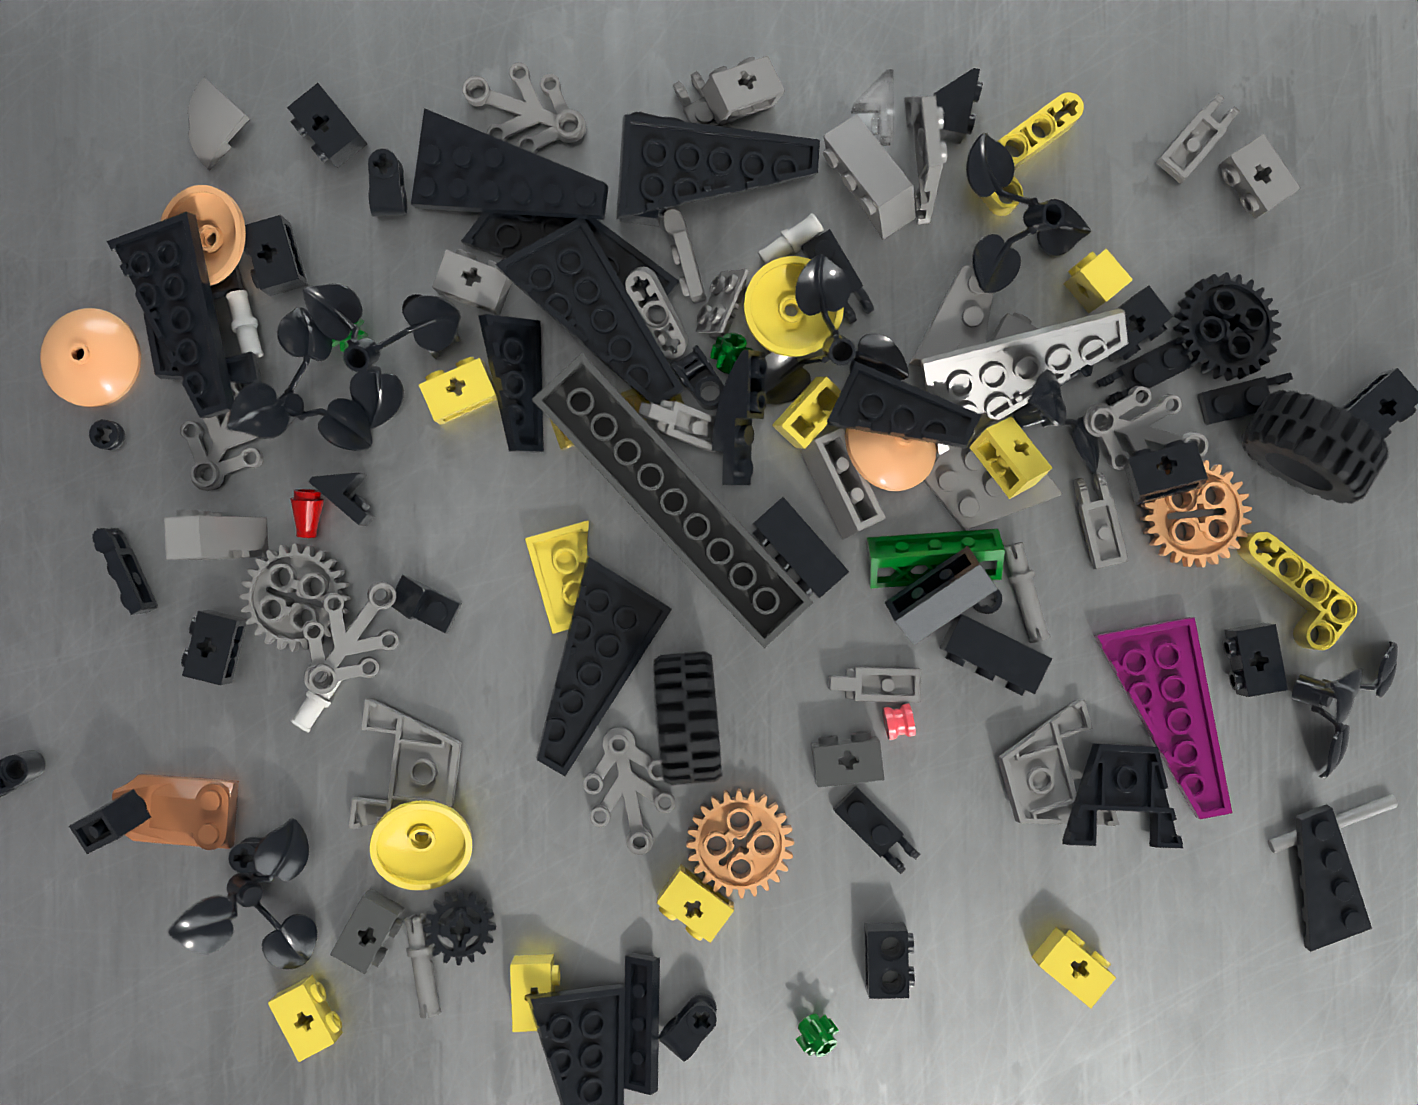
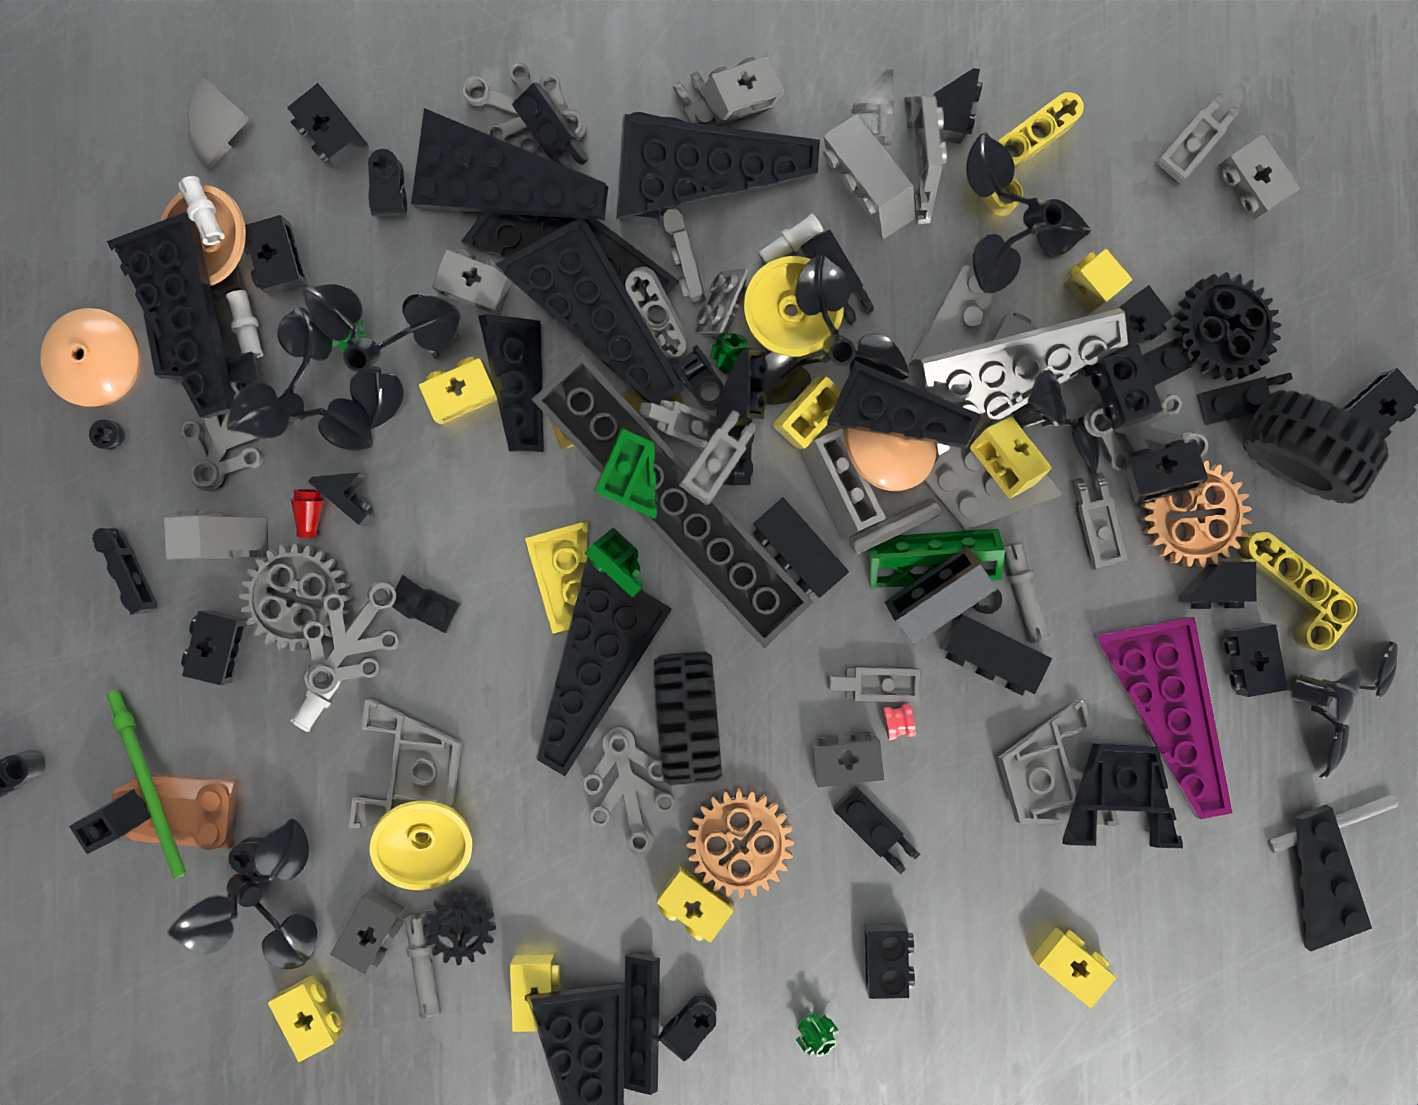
(124, 724): none -> bright green bar
(201, 210): none -> white pin
(548, 126): none -> black hinge
(618, 559): none -> green wing
(630, 474): none -> green wing
(716, 460): none -> light grey hinge
(894, 525): none -> light grey axle
(1134, 387): none -> black brick
(1224, 582): none -> black slope

